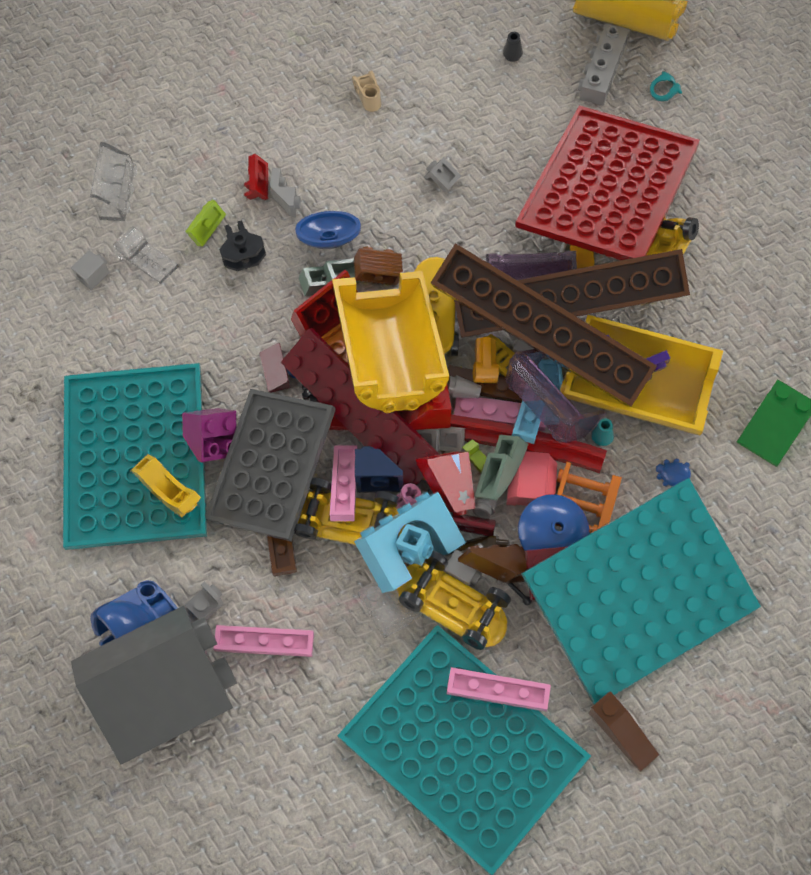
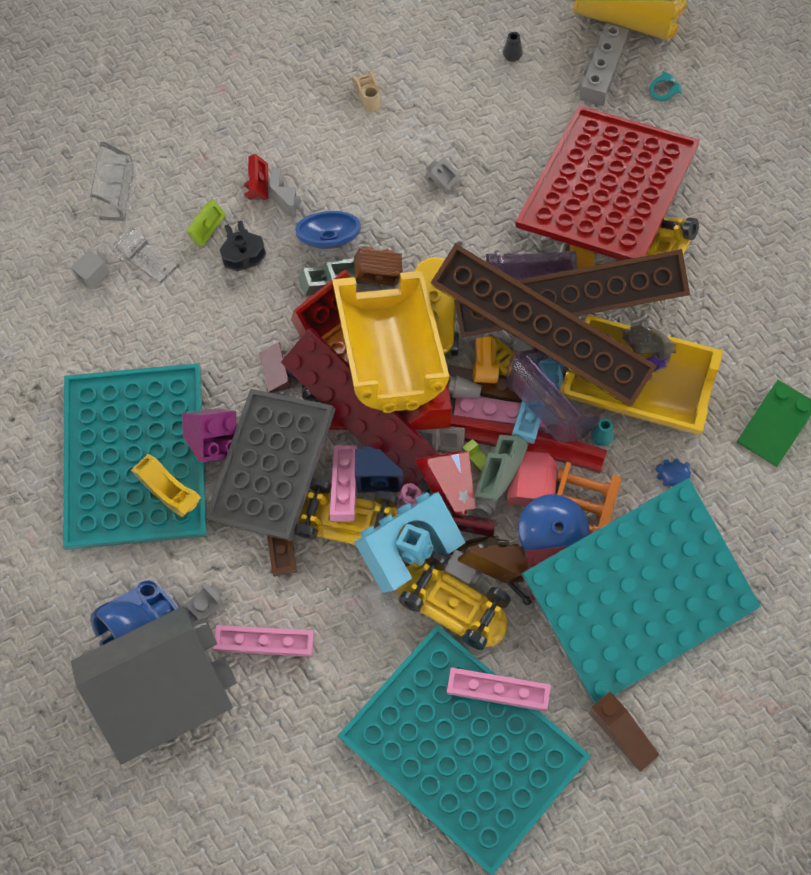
(649, 340): none -> clear smoke slope

